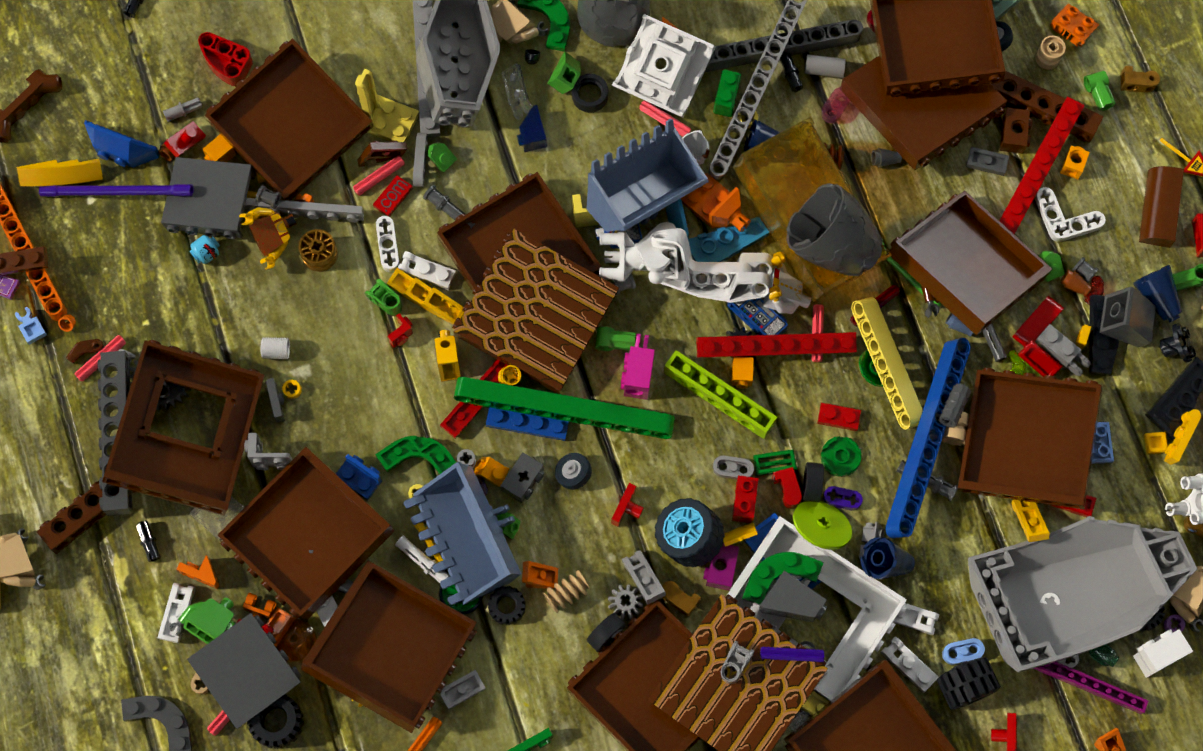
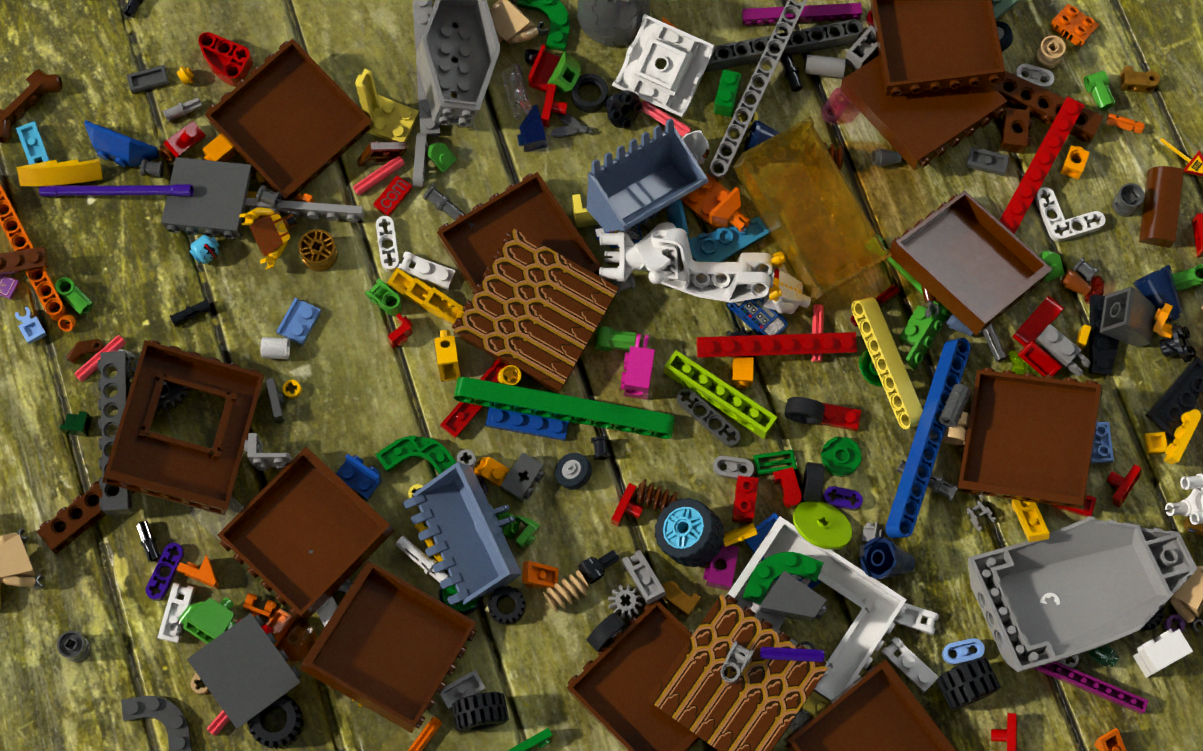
(32, 143): none -> medium azure plate
(74, 296): none -> bright green piece
(74, 646): none -> dark grey wheel
(77, 424): none -> dark green panel
(148, 79): none -> dark grey tile
(152, 168): none -> dark grey bush
(156, 574): none -> dark purple beam
(185, 75): none -> yellow plate
(190, 313): none -> black pin
(299, 321): none -> medium blue plate
(480, 711): none -> black tyre
(527, 536): none -> bright green plate
(542, 69): none -> red panel
(552, 106): none -> red tile
(573, 127): none -> dark grey piece
(594, 568): none -> black axle
(601, 448): none -> black bush
(623, 108): none -> black plate
(654, 496): none -> reddish brown piece
(708, 417): none -> dark grey beam
(804, 410): none -> black tyre
(810, 13): none -> magenta piece
(835, 232): dark grey piece -> none
(862, 50): none -> light grey brick
(921, 332): none -> bright green bracket
(985, 511): none -> light grey piece
(1035, 74): none -> white plate
(1123, 484): none -> red tile
(1125, 123): none -> orange axle
(1128, 199): none -> dark grey wheel
(1161, 327): none -> light orange bracket

